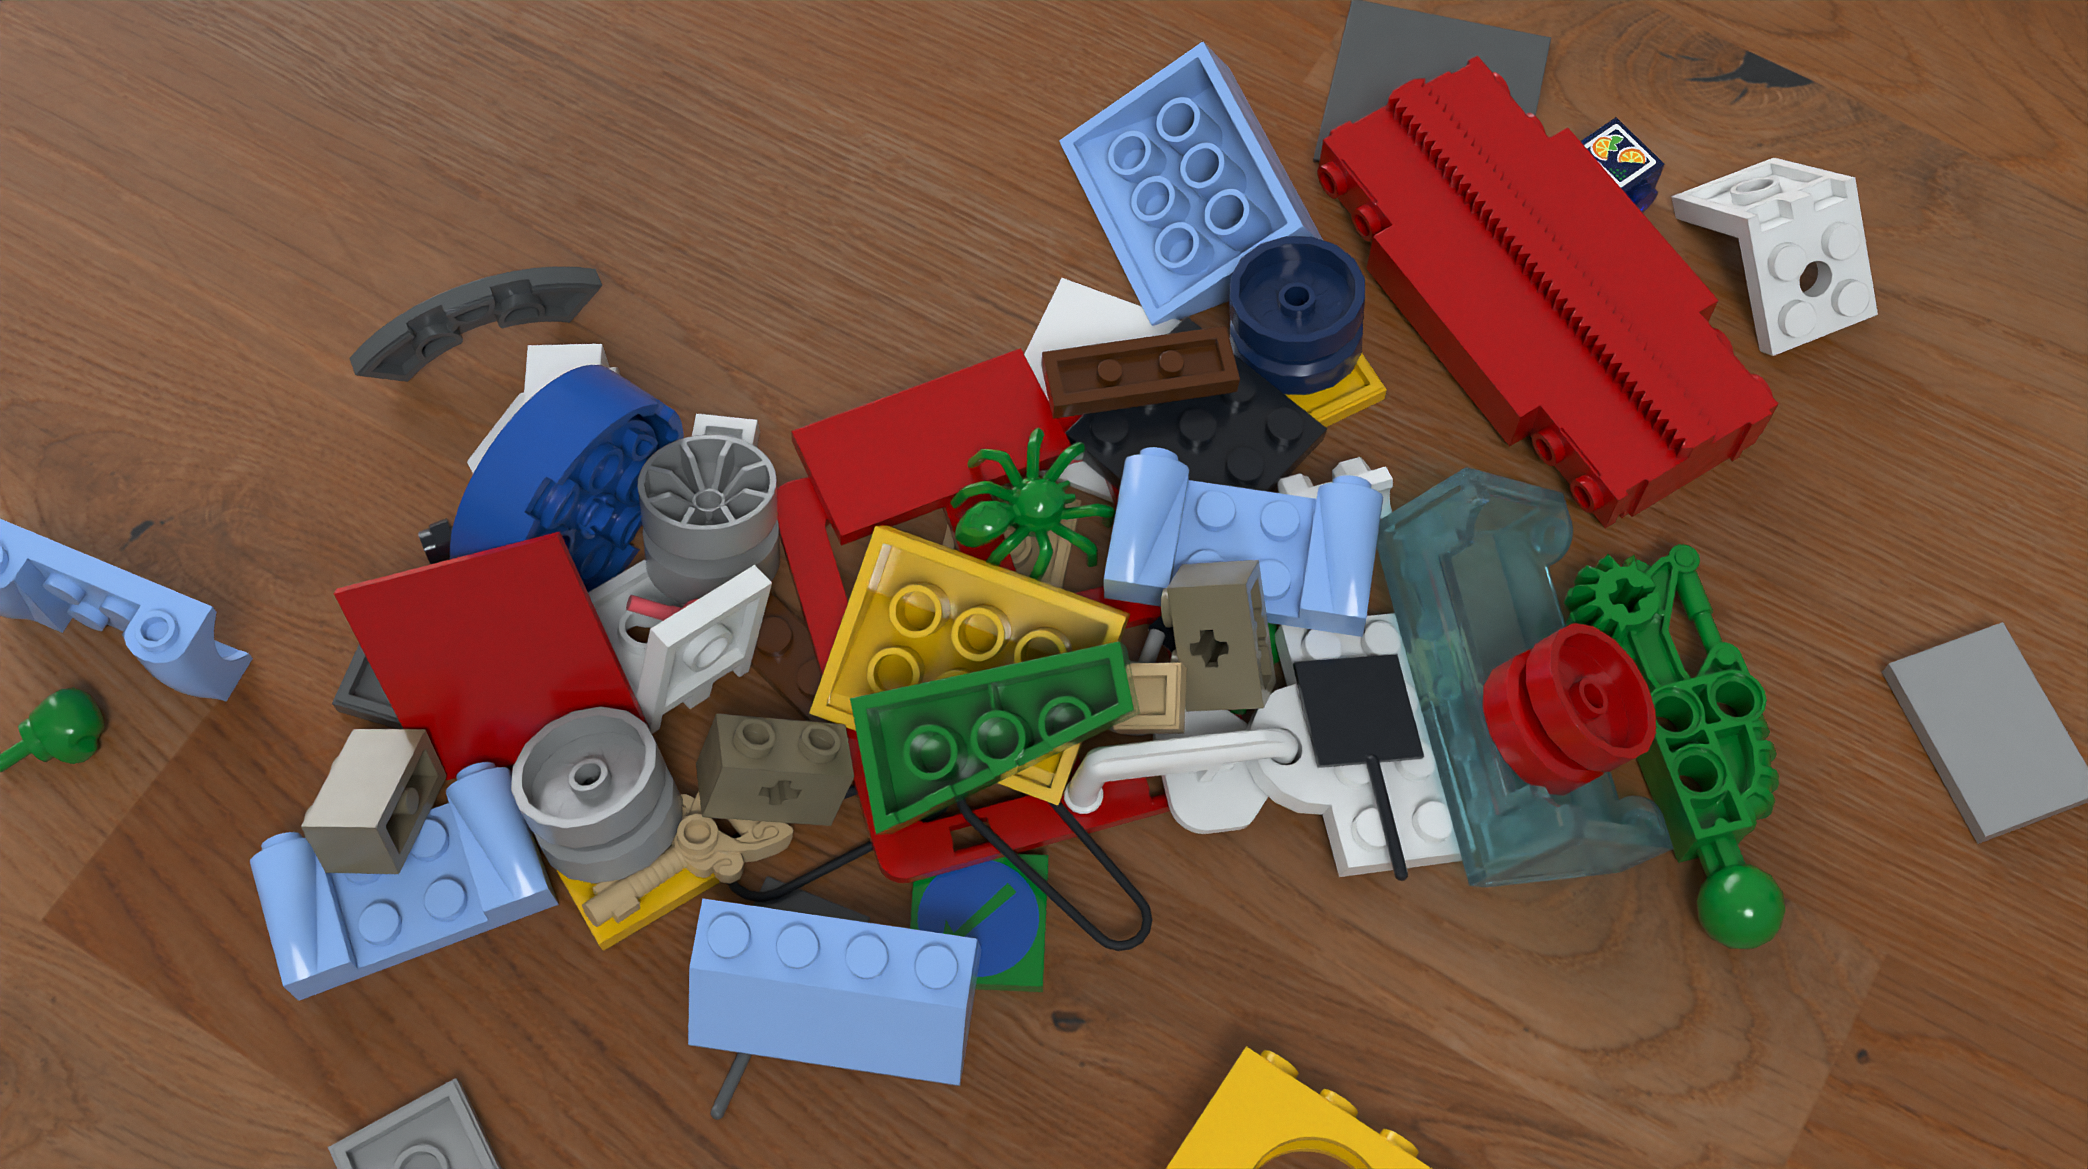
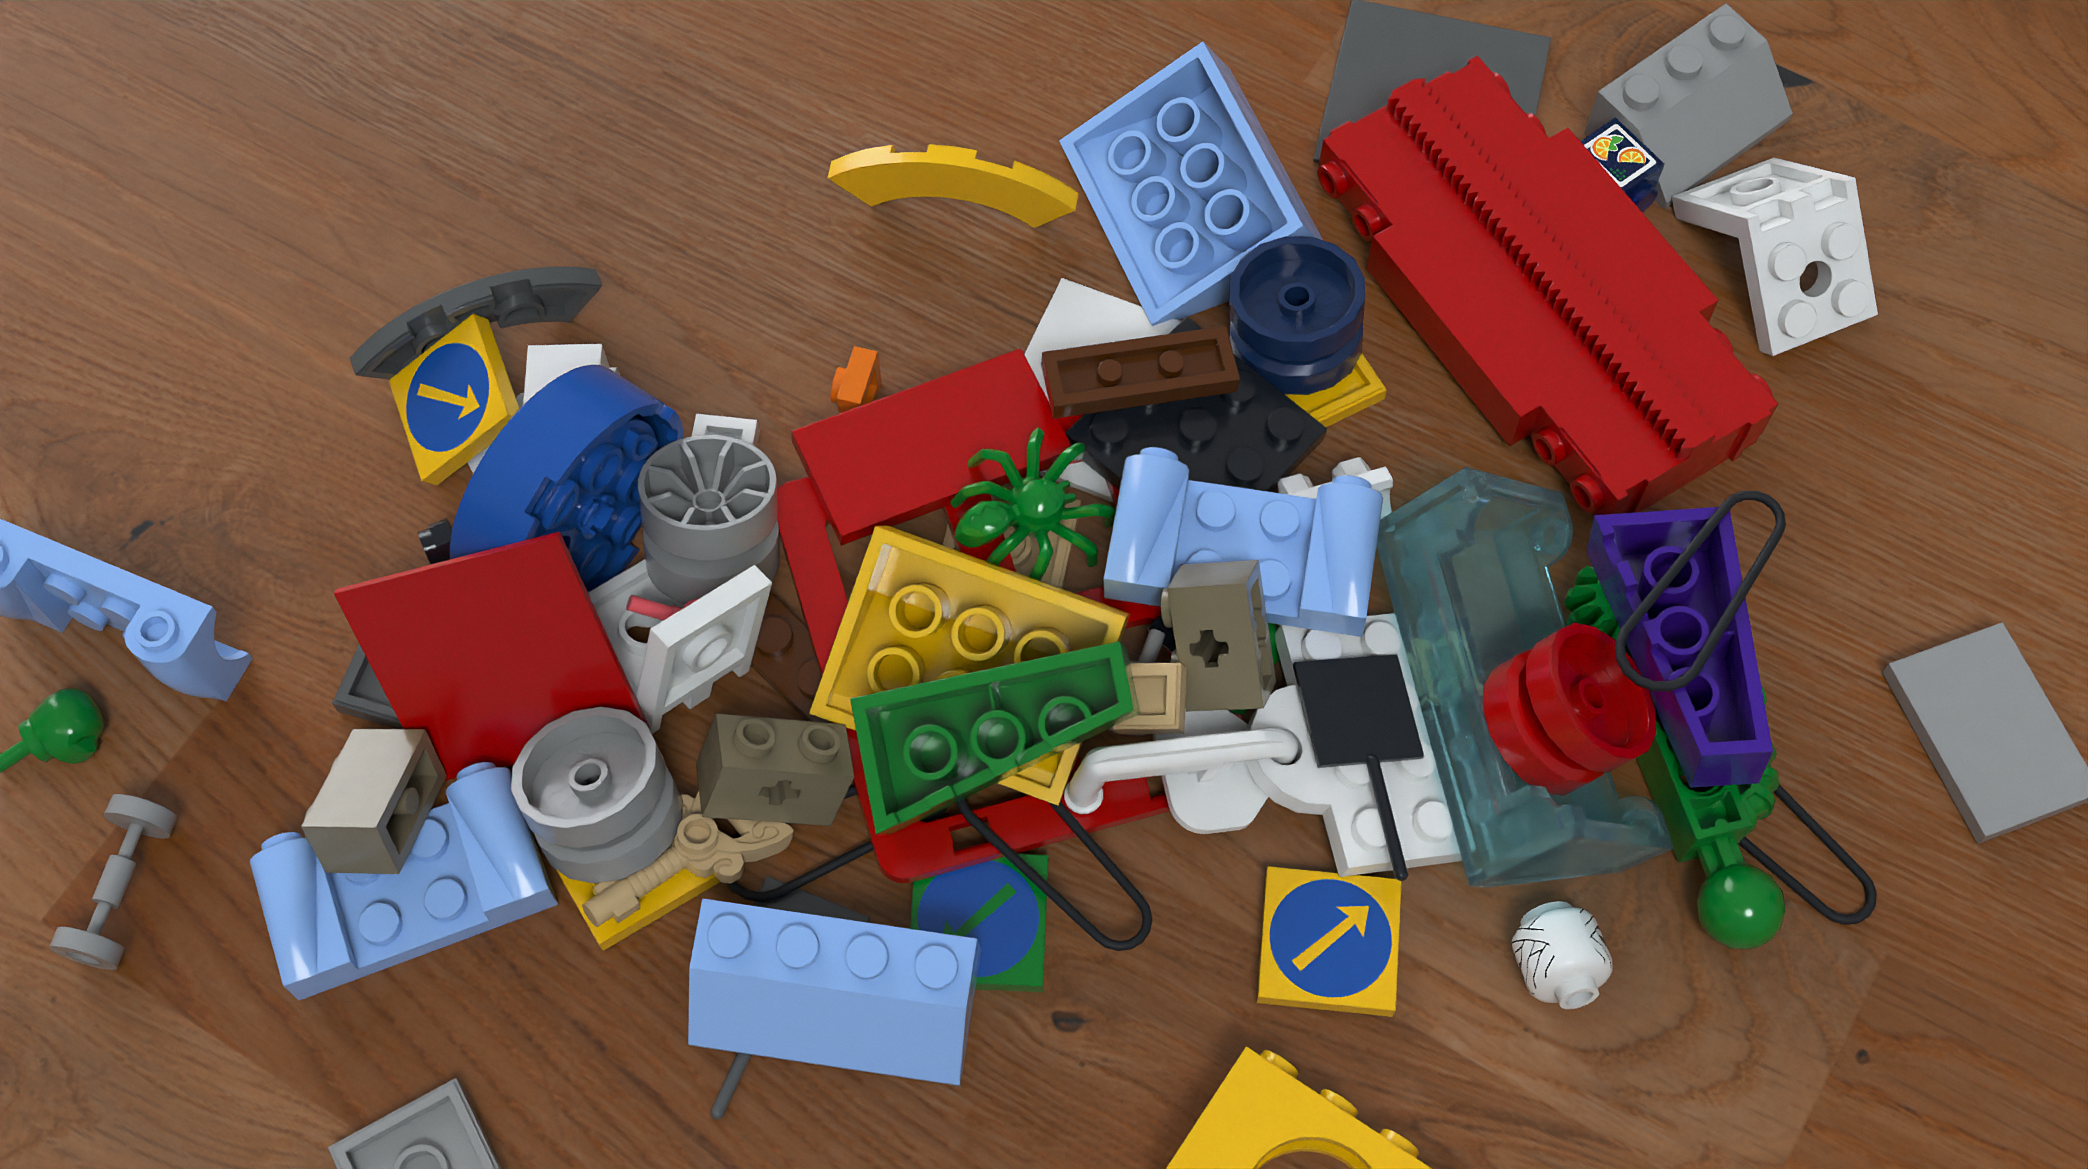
(139, 818): none -> light grey wheel
(454, 399): none -> tile
(858, 382): none -> orange plate
(953, 173): none -> yellow tile
(1329, 941): none -> tile
(1562, 954): none -> white head
(1698, 100): none -> light grey slope
(1721, 715): none -> dark purple wedge
(1730, 611): none -> black piece
(1844, 857): none -> black piece

